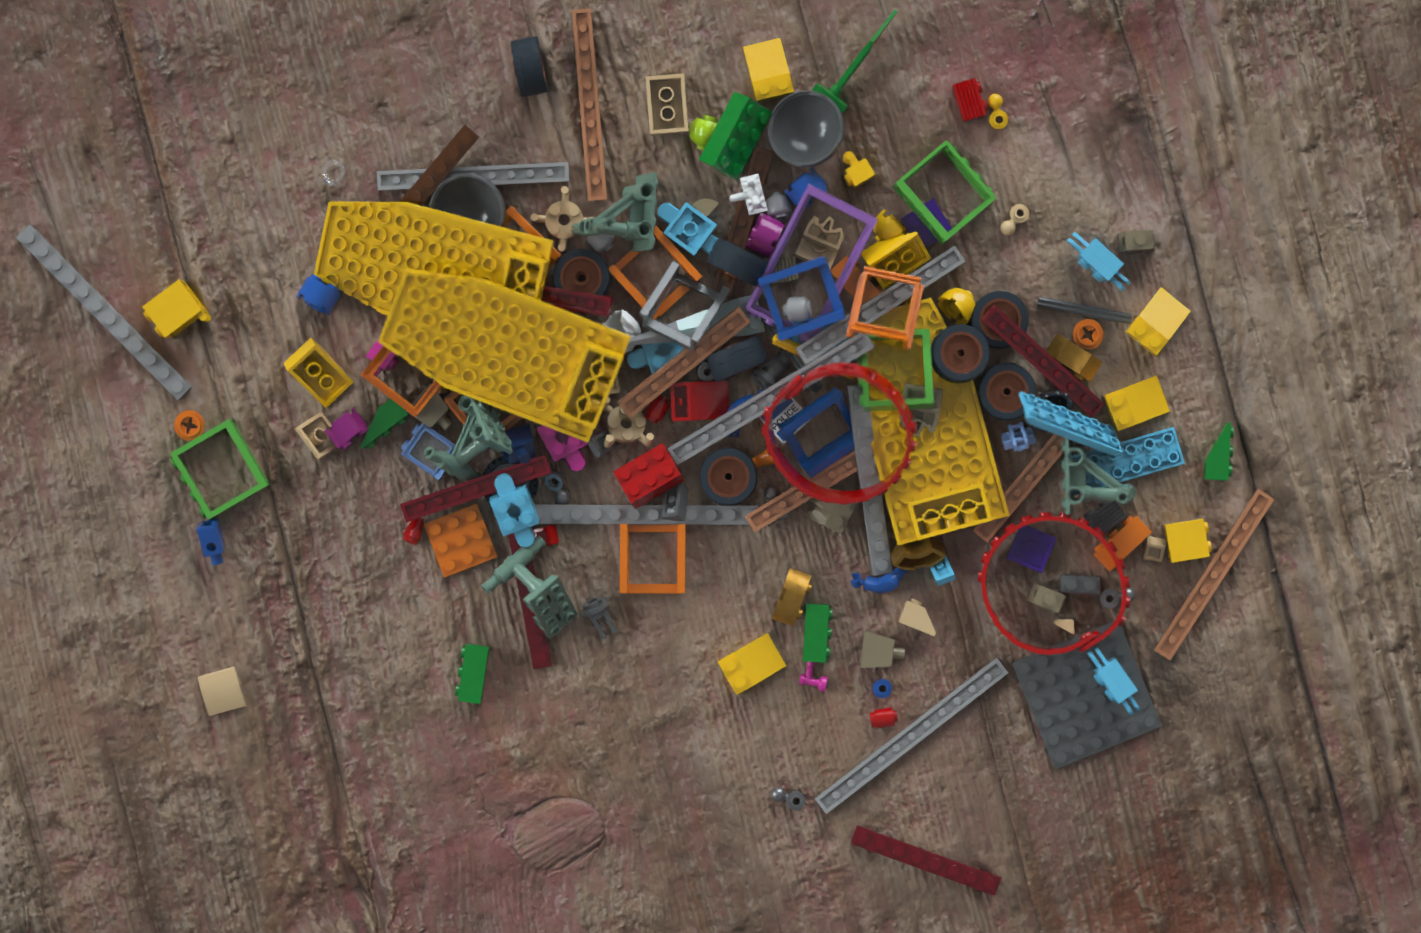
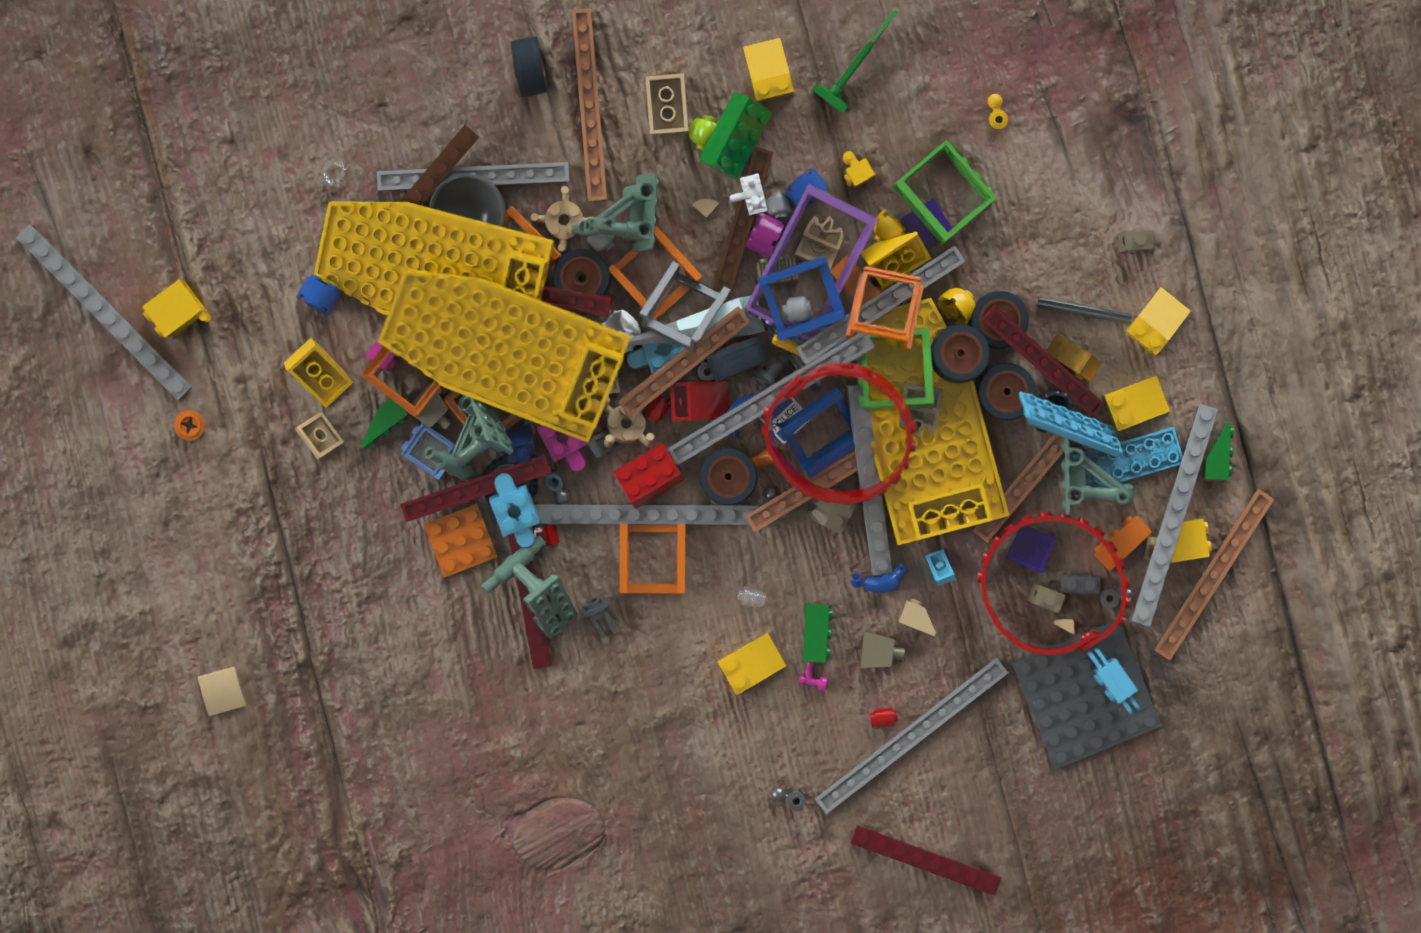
(211, 532): blue torso -> none
(246, 454): bright green window -> none
(346, 428): magenta brick -> none
(413, 531): red cone -> none
(472, 673): green brick -> none
(675, 503): dark grey slope -> none
(688, 228): medium azure brick -> none
(737, 262): black wheel -> none
(751, 597): none -> clear brick
(792, 596): pearl gold brick -> none
(806, 129): dark grey piece -> none
(877, 684): blue plate -> none
(918, 554): pearl gold brick -> none
(969, 99): red brick -> none
(1008, 227): tan plate -> none
(1018, 440): light blue piece -> none
(1097, 335): orange gear -> none
(1099, 261): medium azure brick -> none
(1105, 517): dark grey brick -> none
(1174, 515): none -> light grey plate

